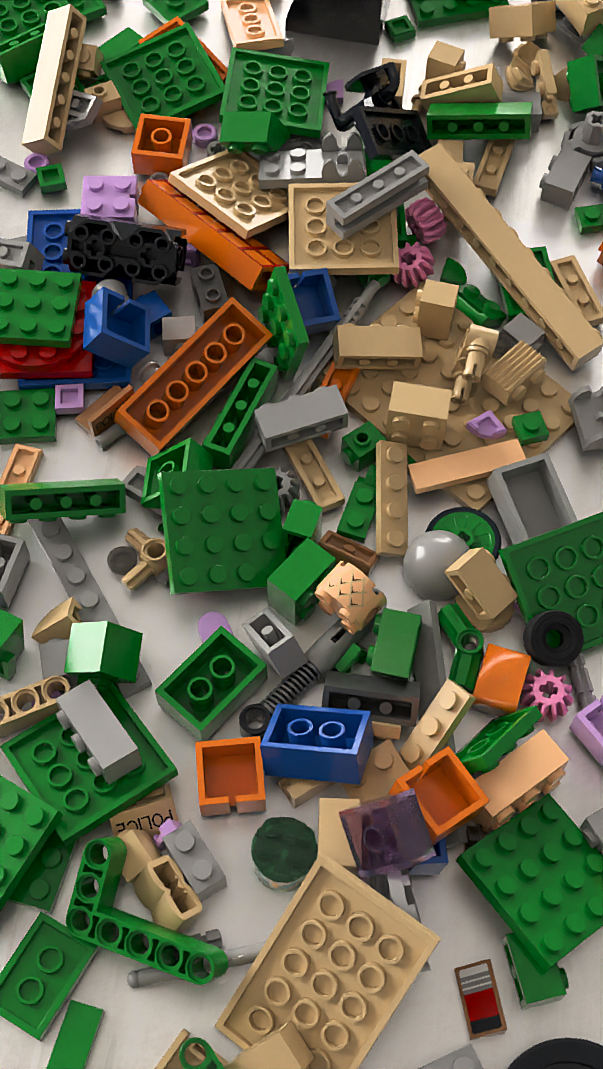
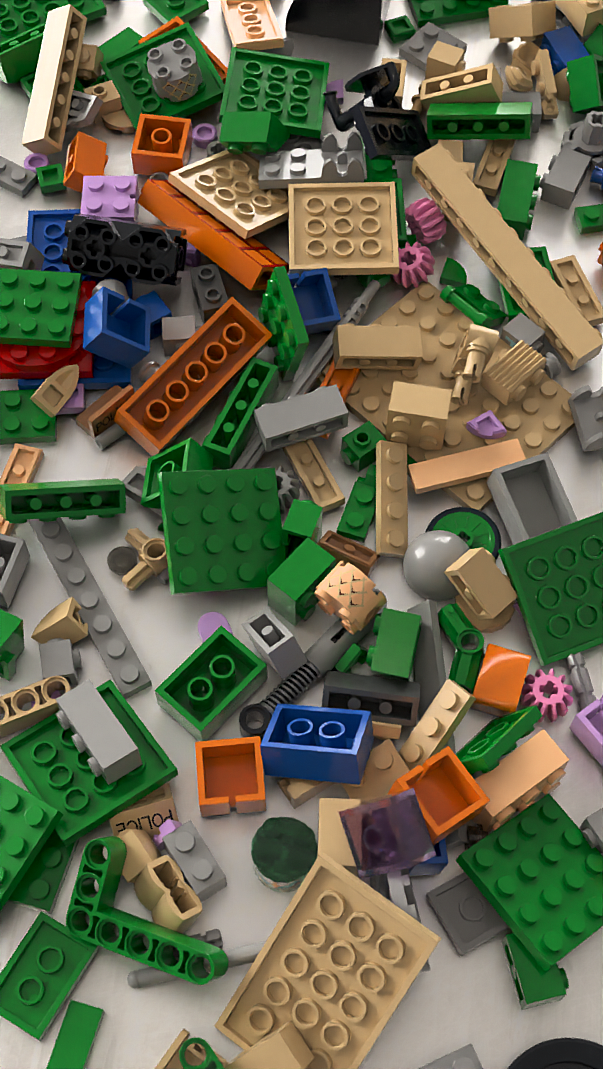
(56, 390): none -> tan plate
(84, 158): none -> orange brick
(103, 653): green plate -> none
(174, 70): none -> light grey brick
(377, 195): light grey brick -> none
(421, 44): none -> light grey plate
(435, 309): tan brick -> none
(465, 913): none -> light grey plate
(480, 999): slope -> none
(503, 345): clear smoke plate -> none
(518, 196): none -> green brick
(530, 428): green plate -> none
(552, 365): none -> light grey bush
(562, 47): none -> blue brick
(570, 633): black tyre -> none

